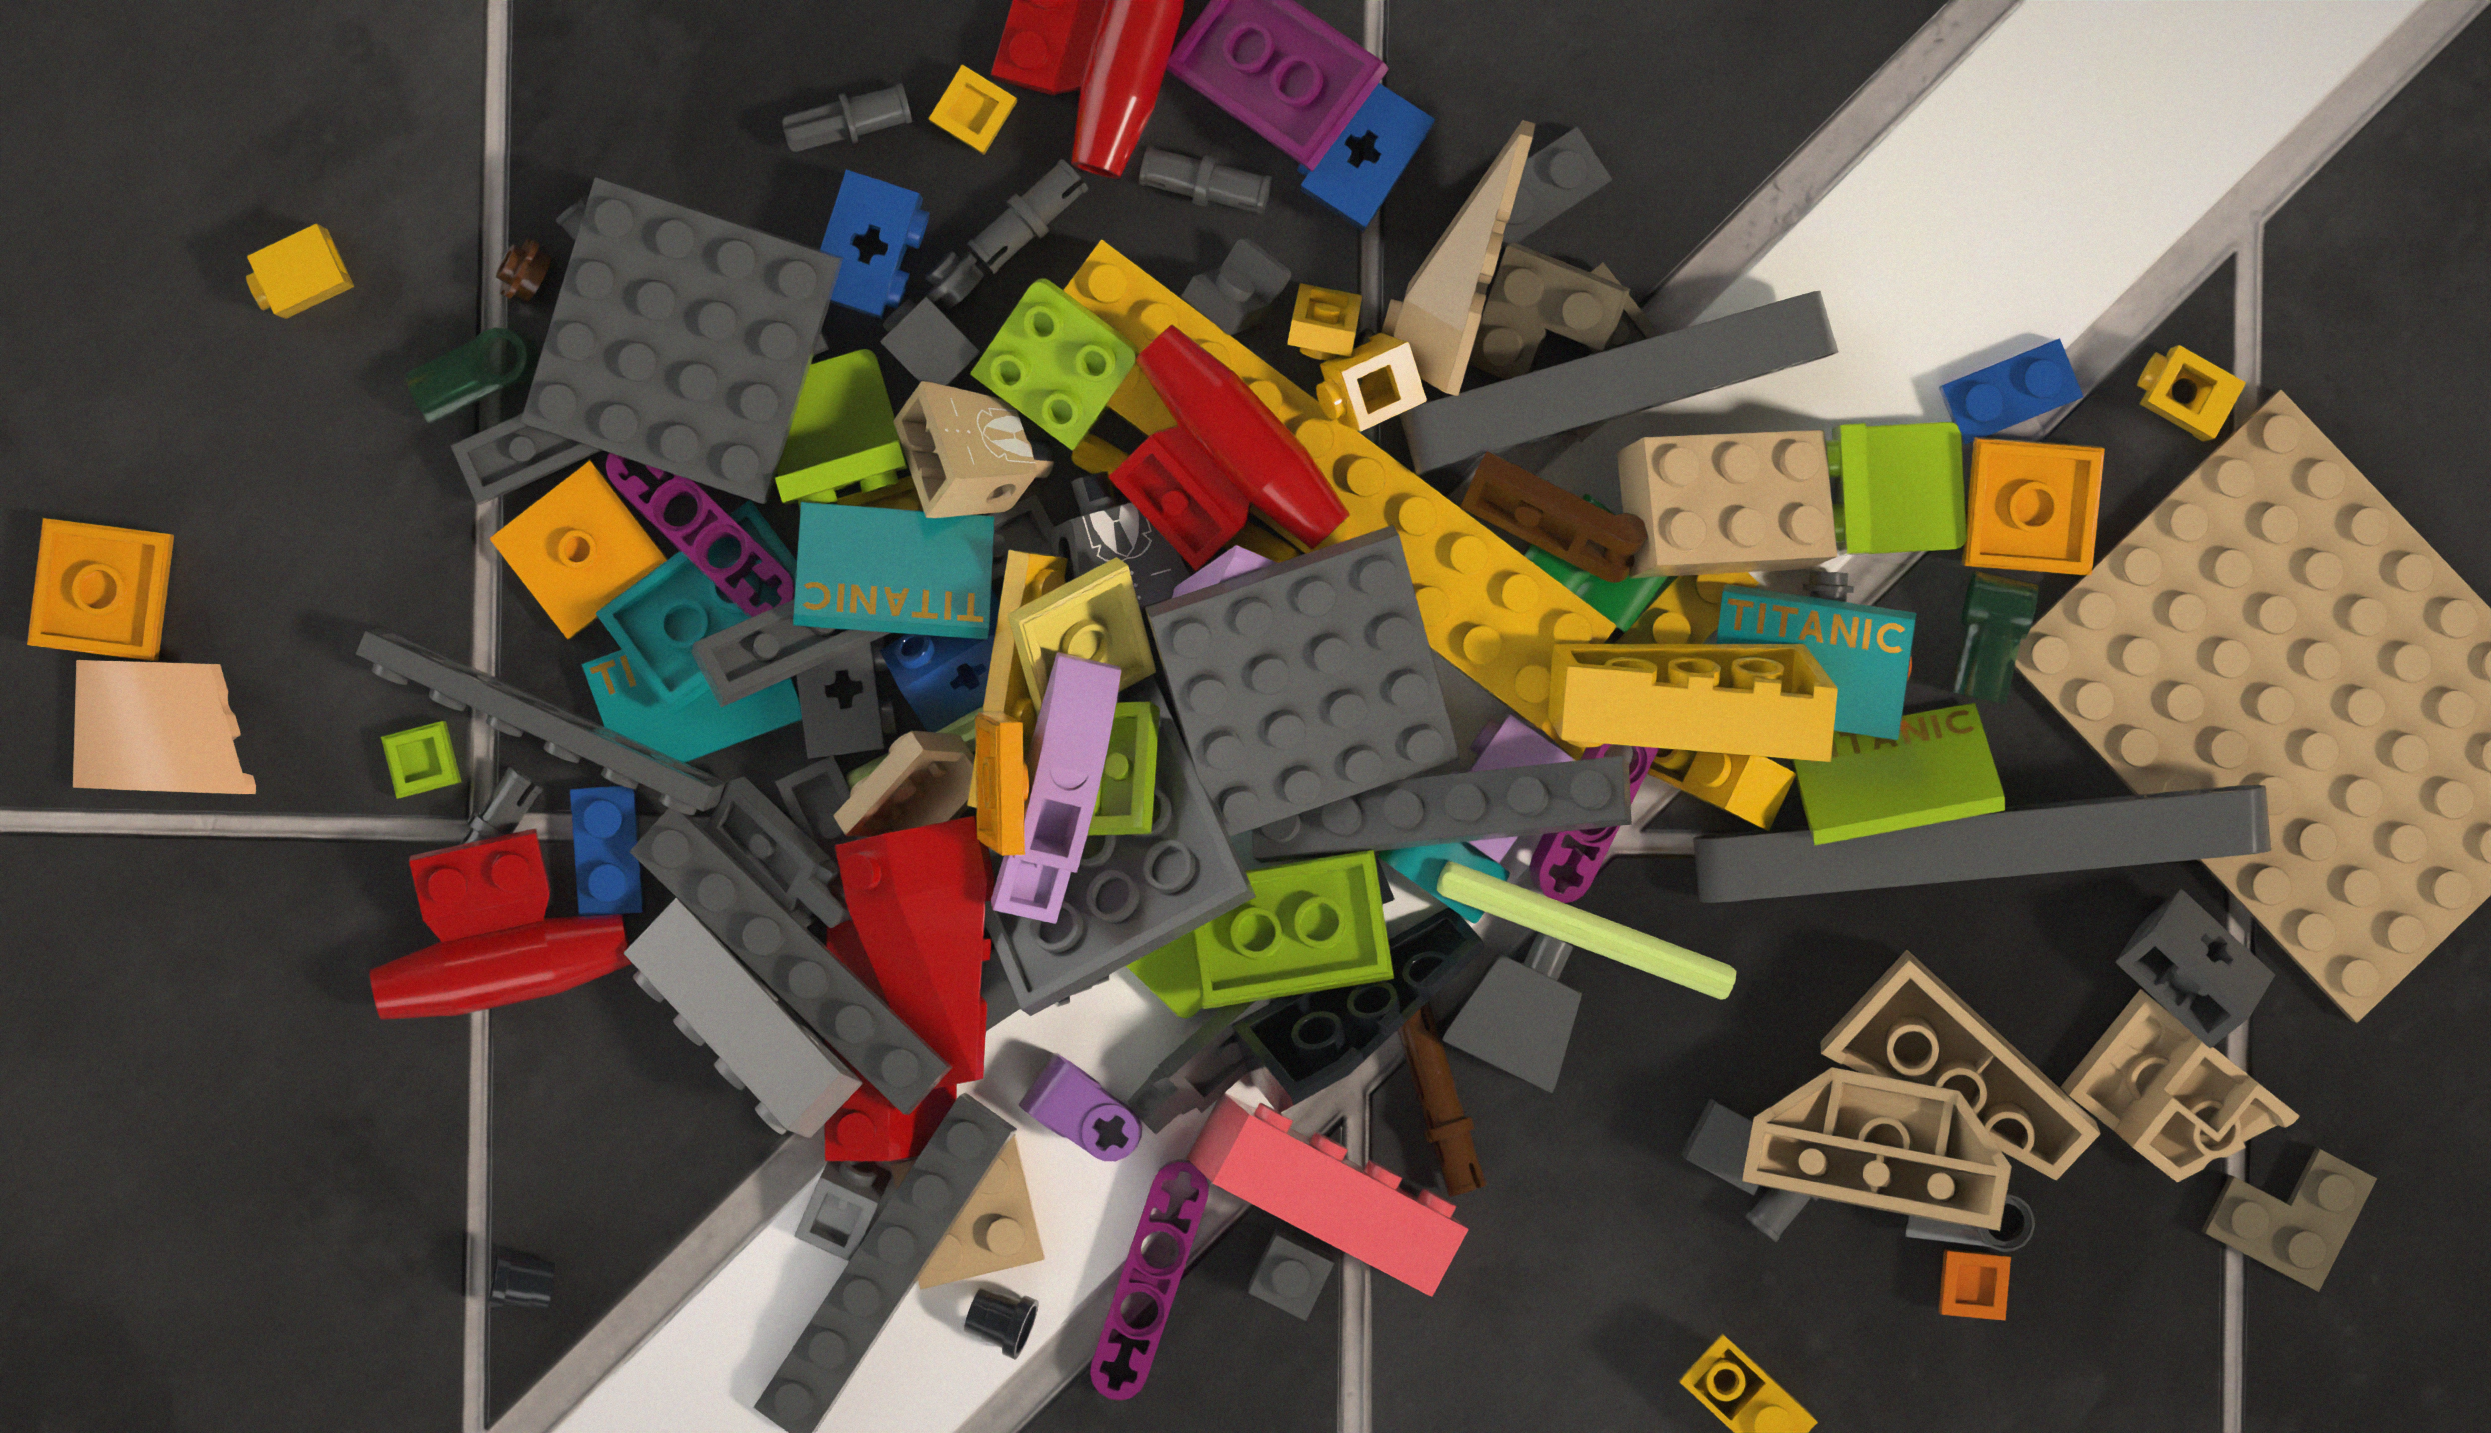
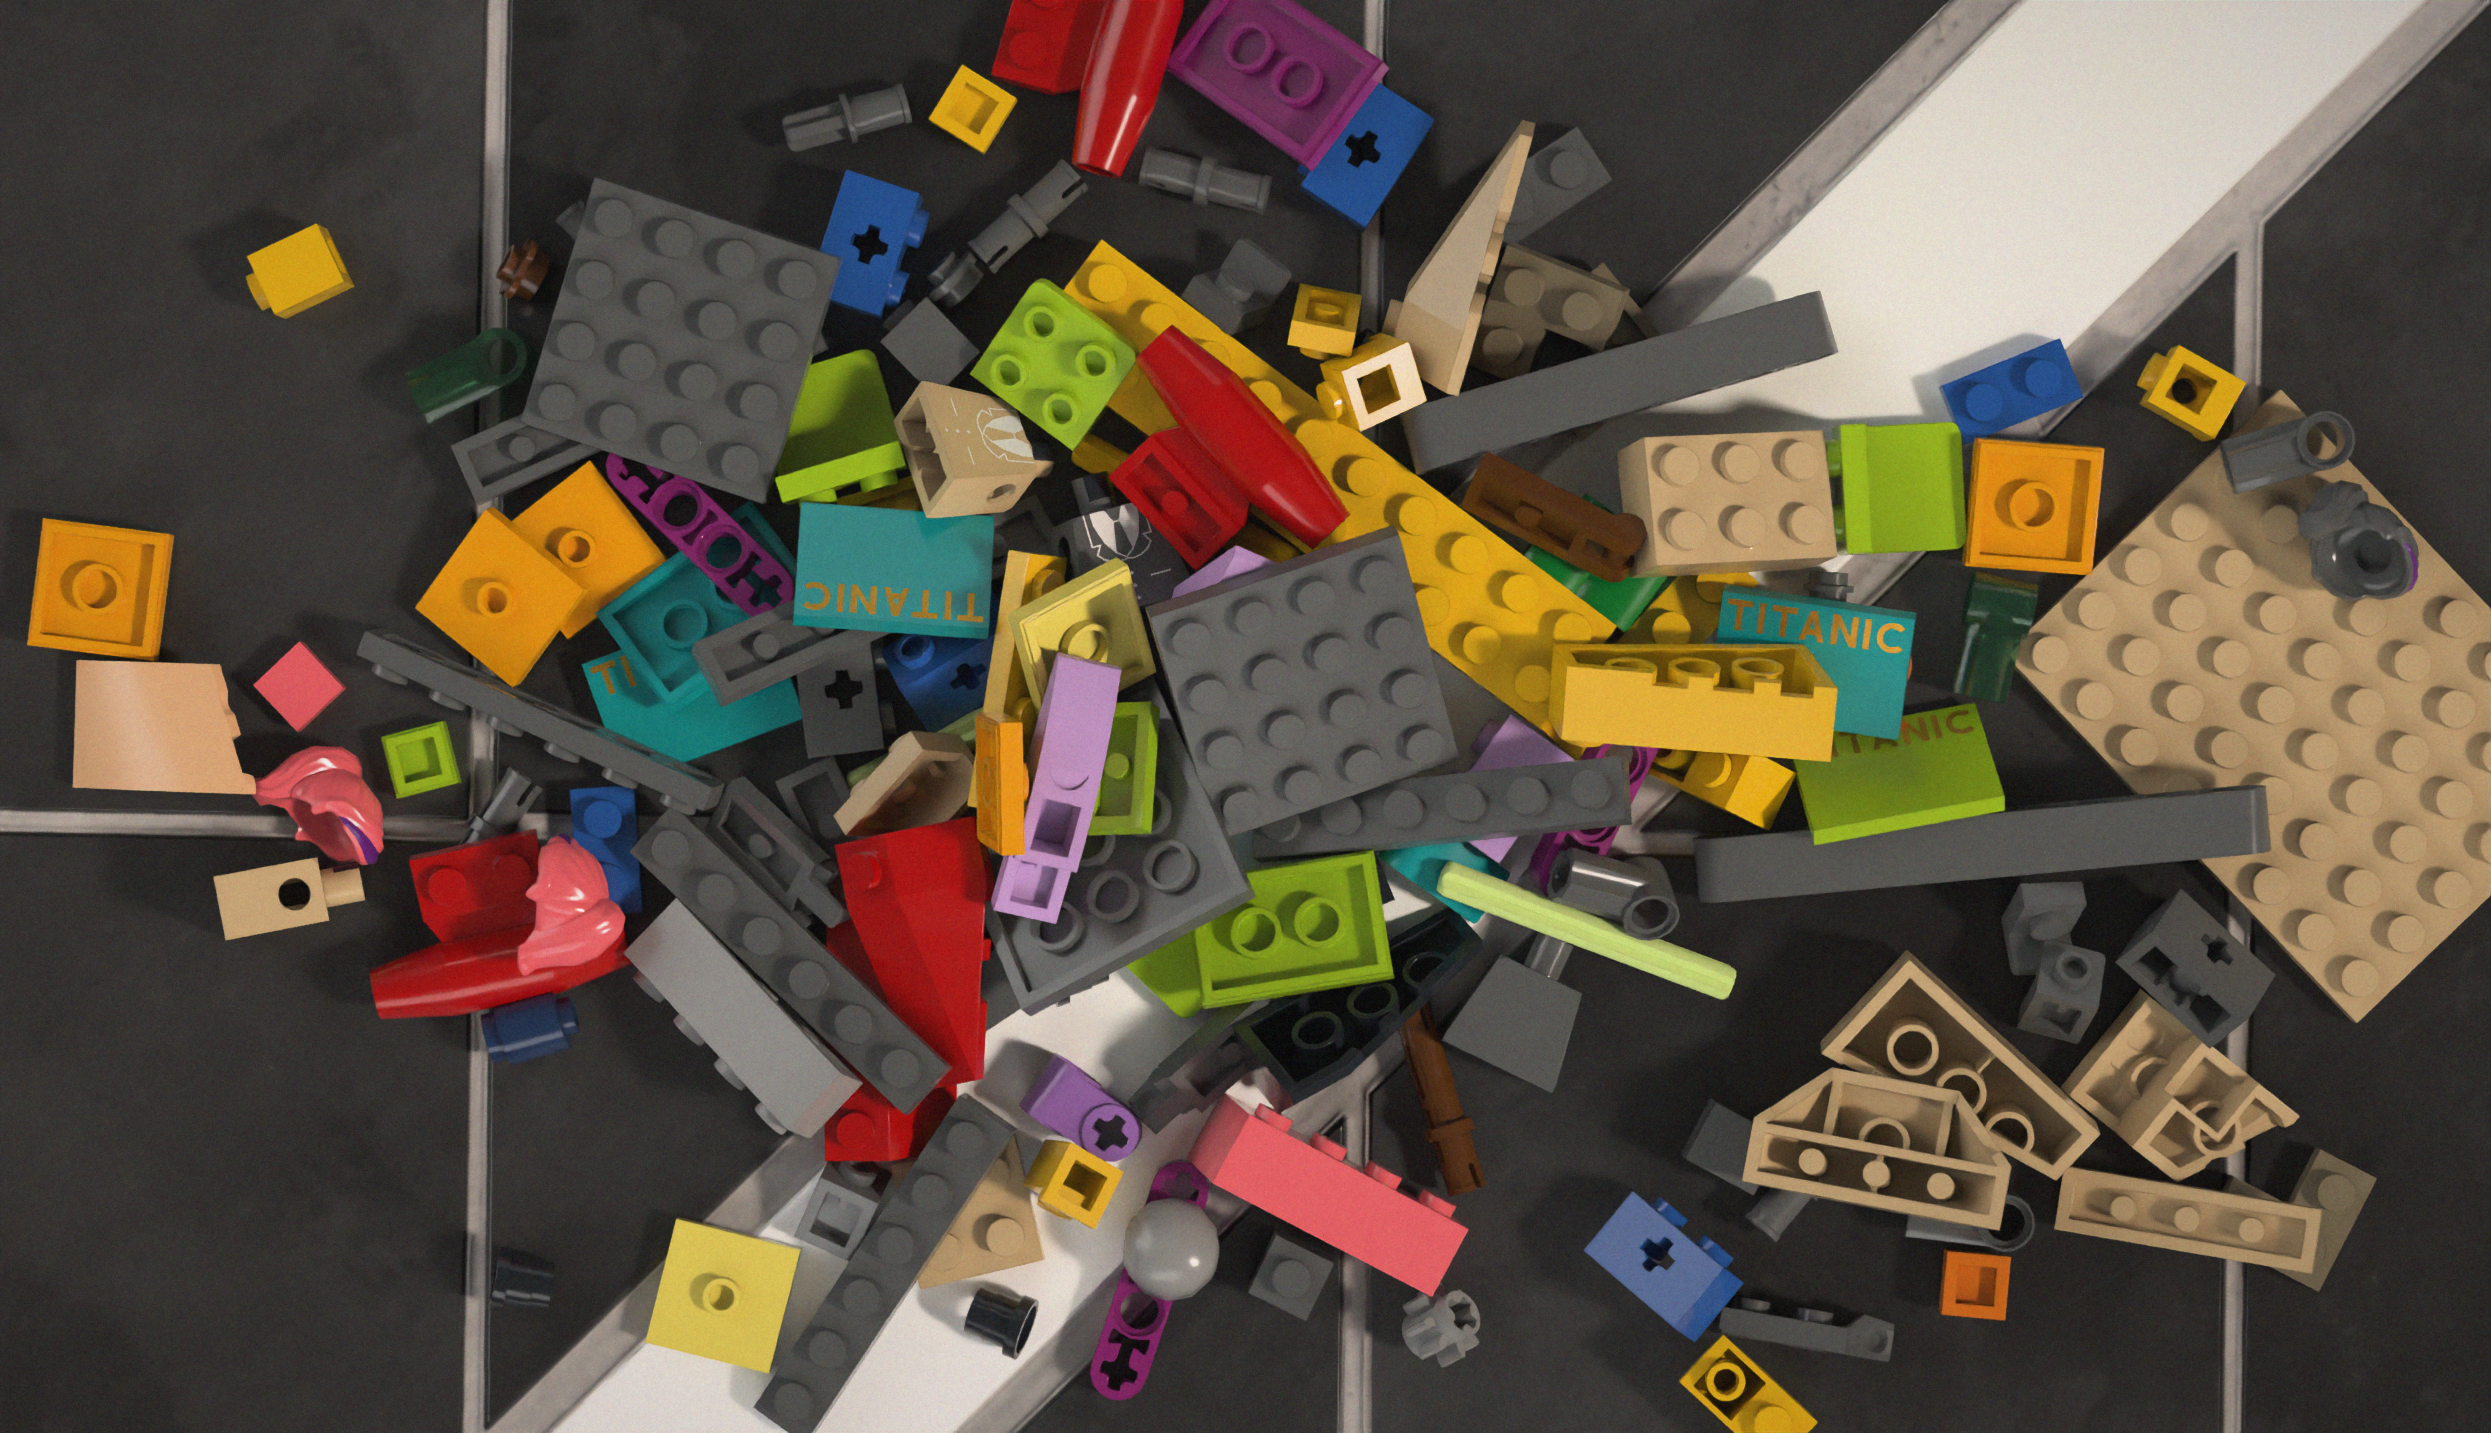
(252, 901): none -> tan torso
(299, 686): none -> coral tile
(328, 802): none -> coral hair
(502, 597): none -> light orange plate
(530, 1028): none -> dark blue brick
(572, 909): none -> coral hair
(723, 1295): none -> light yellow plate
(1072, 1182): none -> yellow brick
(1171, 1249): none -> light grey hair
(1441, 1325): none -> light grey gear
(1624, 891): none -> dark grey piece
(1695, 1284): none -> blue brick
(1809, 1329): none -> dark grey hinge
(2037, 915): none -> dark grey bracket
(2063, 992): none -> dark grey bracket
(2188, 1219): none -> tan plate
(2282, 452): none -> dark grey piece
(2358, 545): none -> dark grey hair

